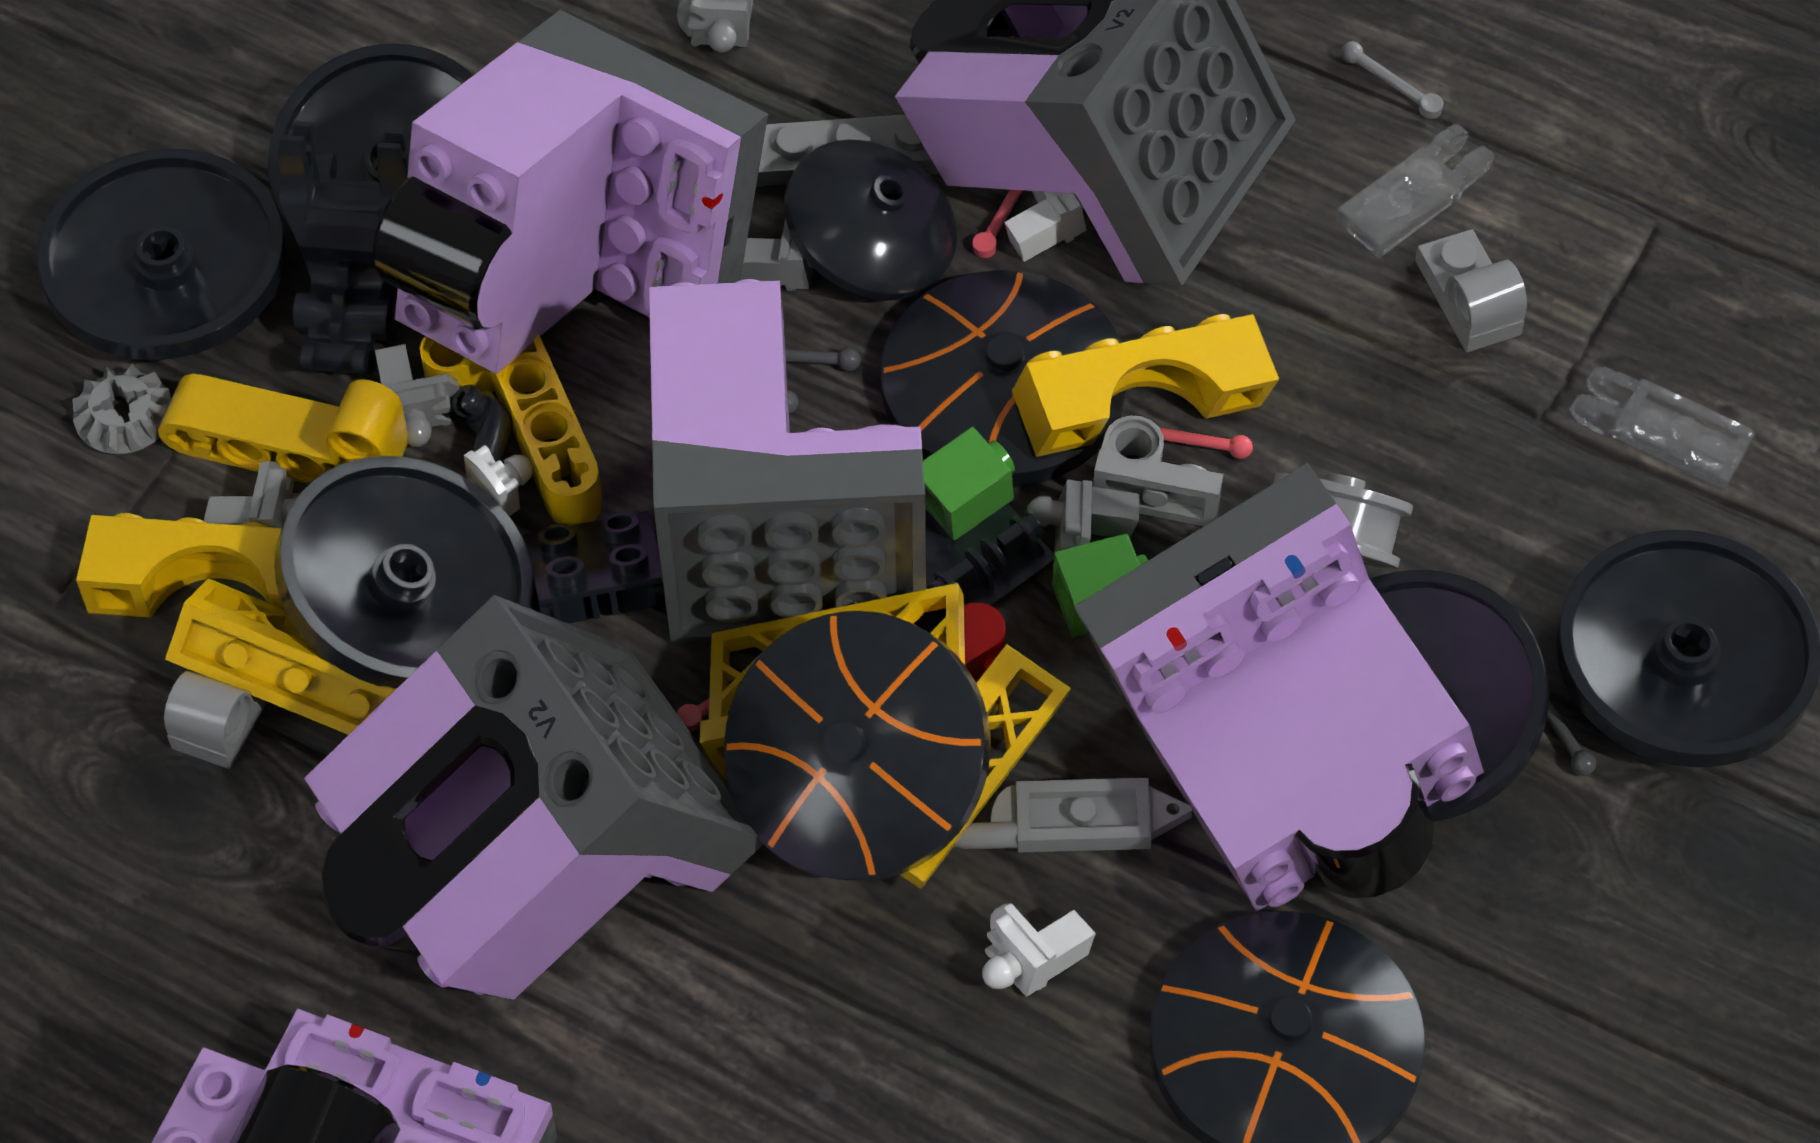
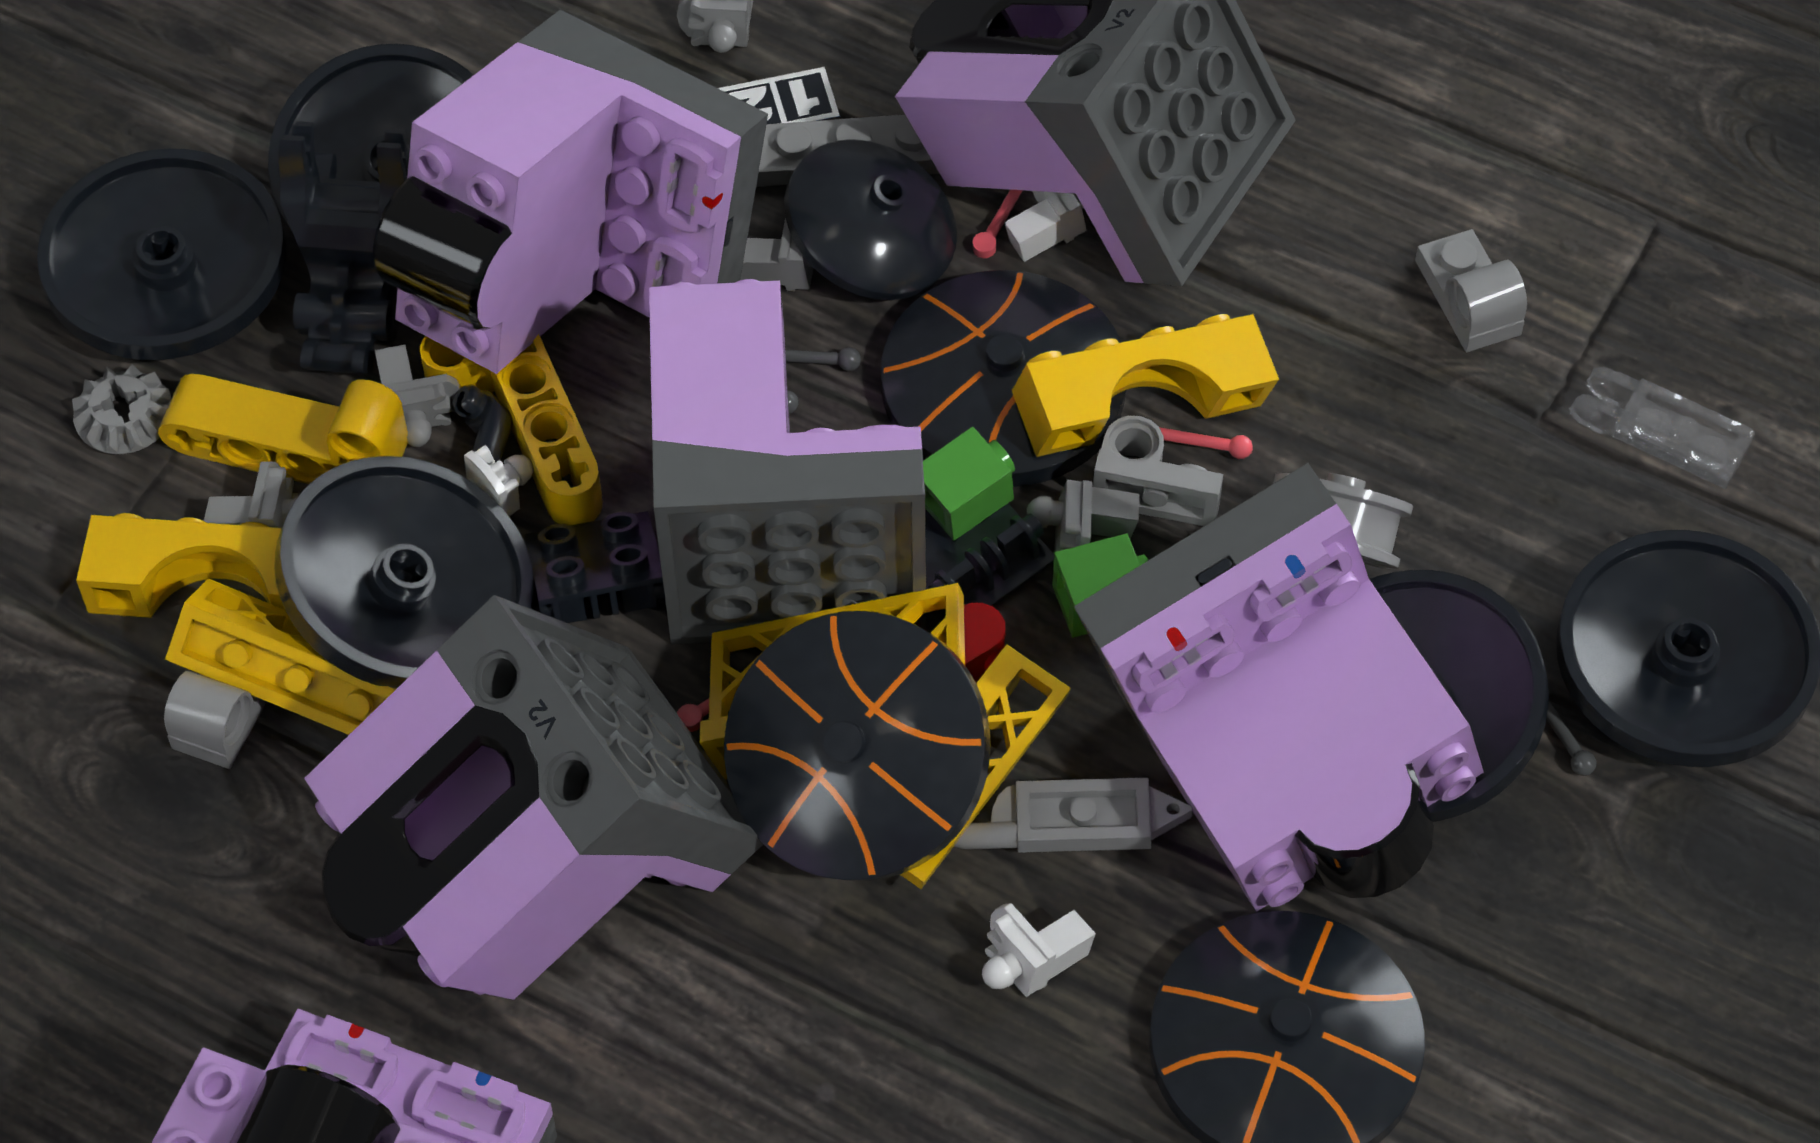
(790, 97): none -> sticker
(1413, 192): clear hinge -> none
(1429, 104): light grey hinge -> none

